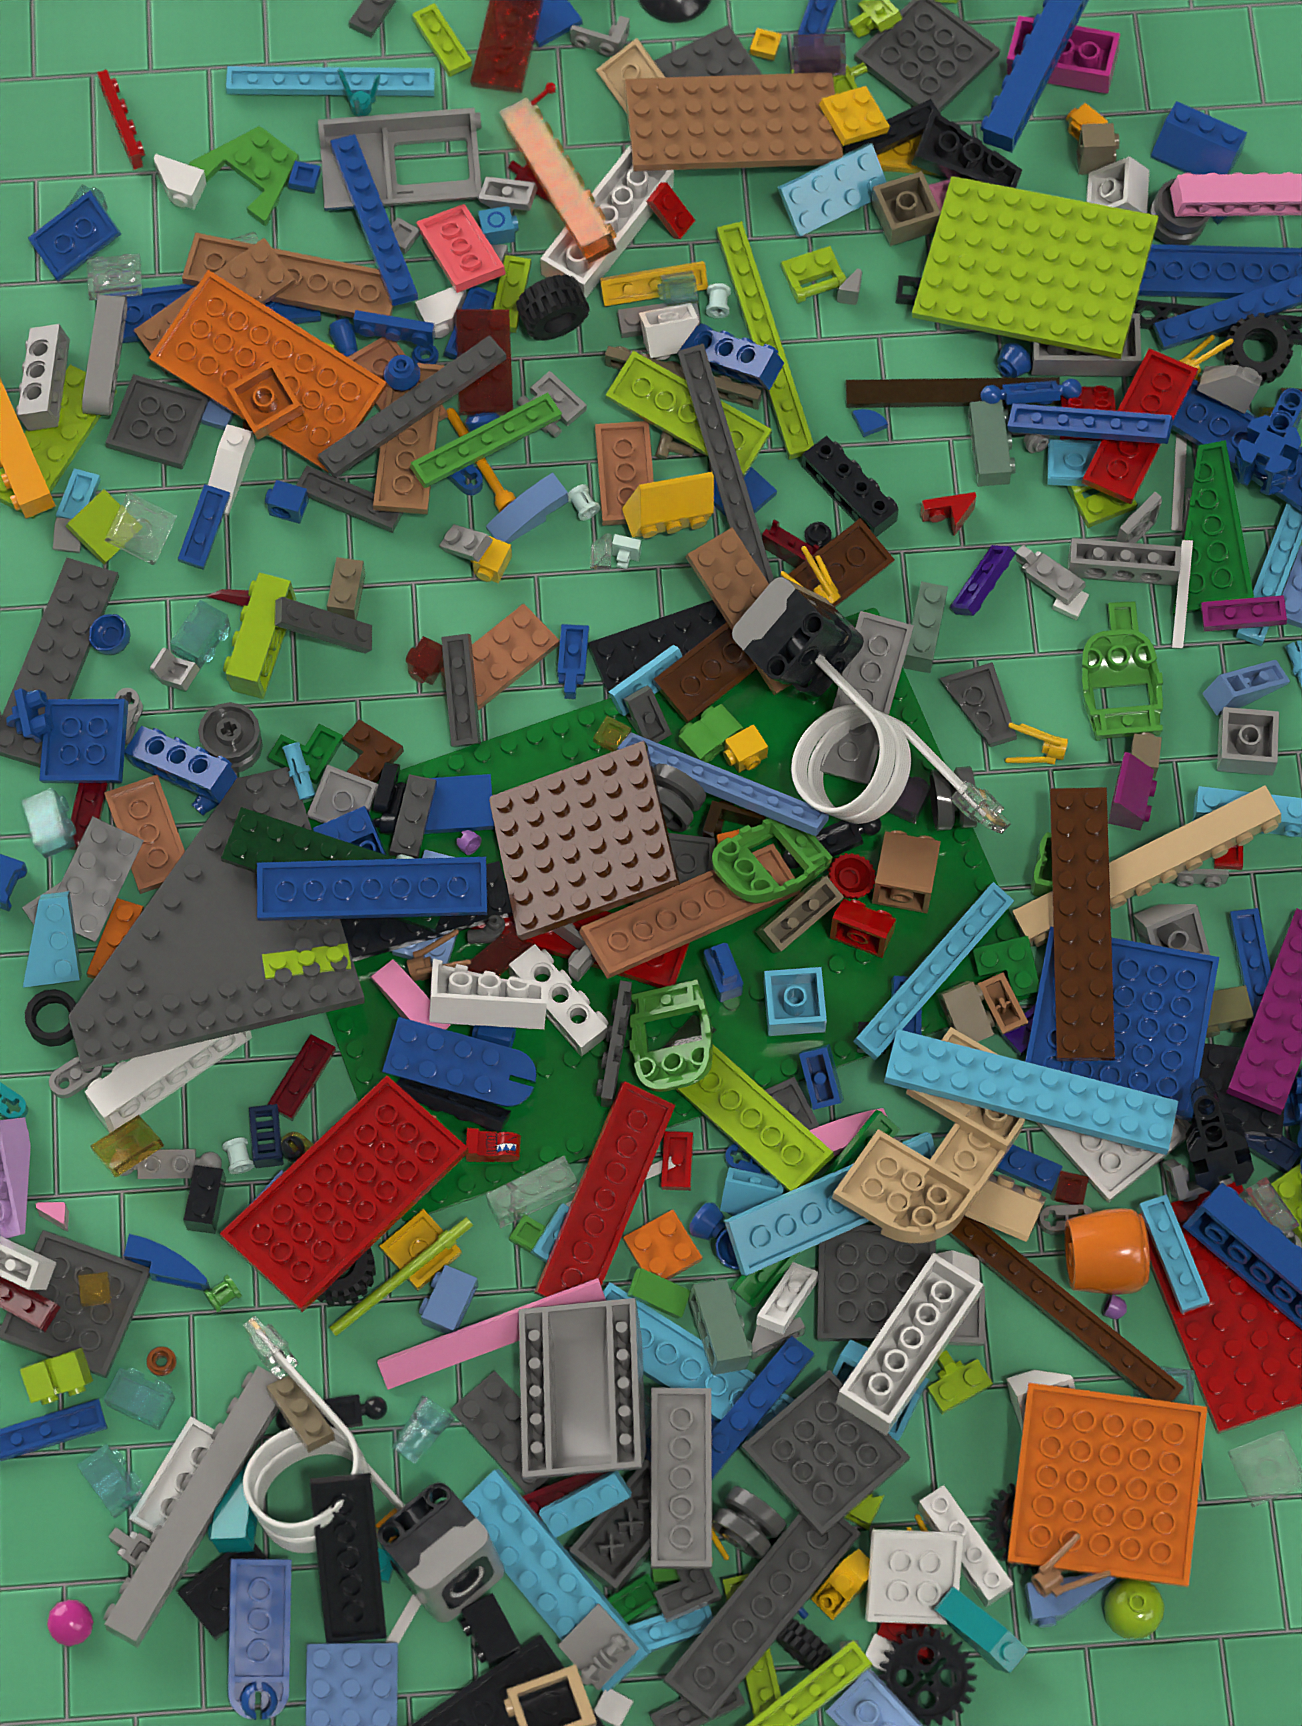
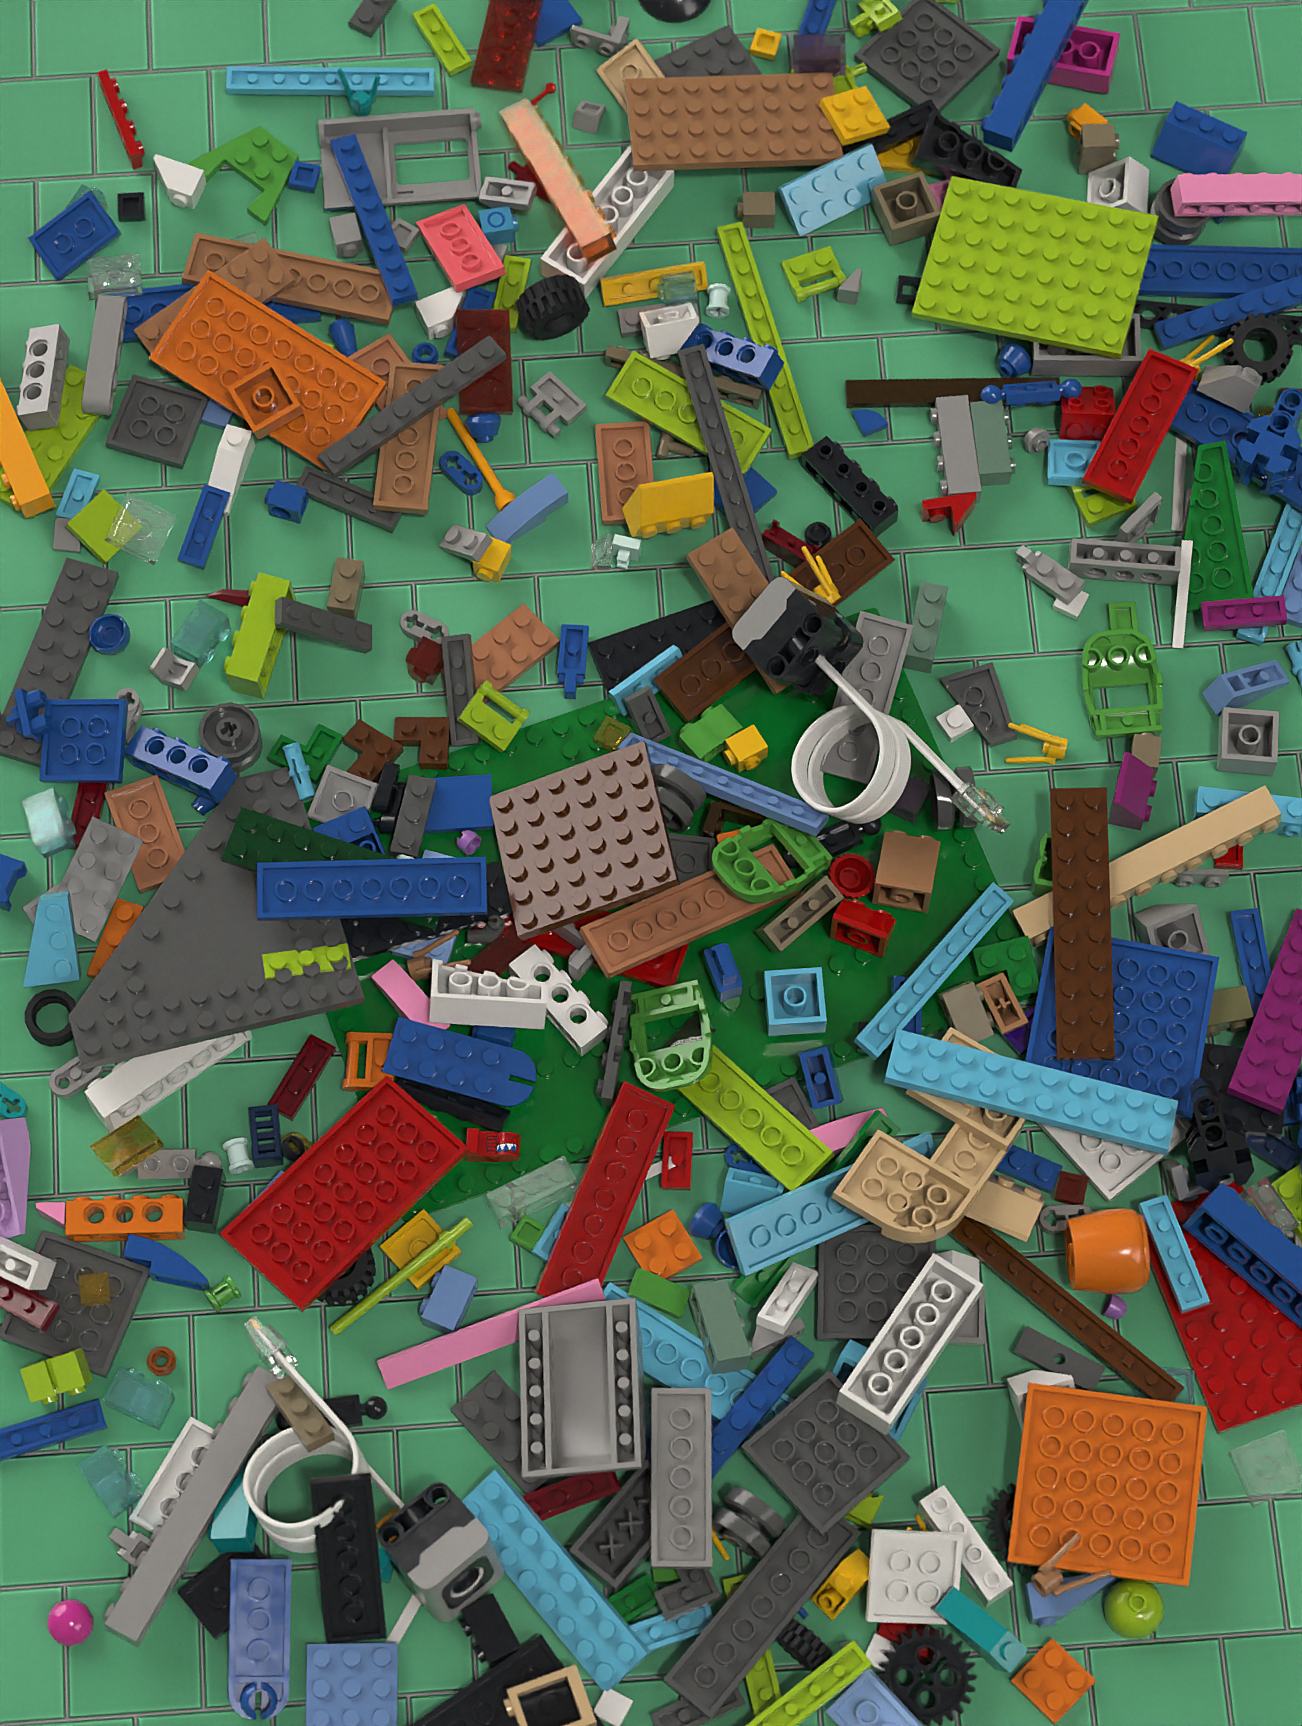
(110, 1229): none -> orange brick
(131, 206): none -> black plate
(346, 235): none -> light grey brick
(377, 1051): none -> orange plate
(394, 328): blue plate -> none
(402, 373): blue cone -> none
(422, 1429): clear light blue plant -> none
(425, 624): none -> light grey beam
(430, 734): none -> reddish brown plate
(485, 440): bright green plate -> none
(487, 722): none -> lime plate
(583, 502): light aqua bush -> none
(585, 1503): medium azure plate -> none
(588, 116): none -> light grey slope
(598, 1647): light grey hinge -> none
(670, 210): red plate -> none
(757, 209): none -> dark tan brick
(954, 723): none -> white plate
(956, 446): none -> light grey brick
(957, 1382): lime hinge -> none
(982, 580): dark purple plate -> none
(1043, 1350): none -> dark grey tile
(1053, 1681): none -> orange plate
(1090, 423): blue plate -> none

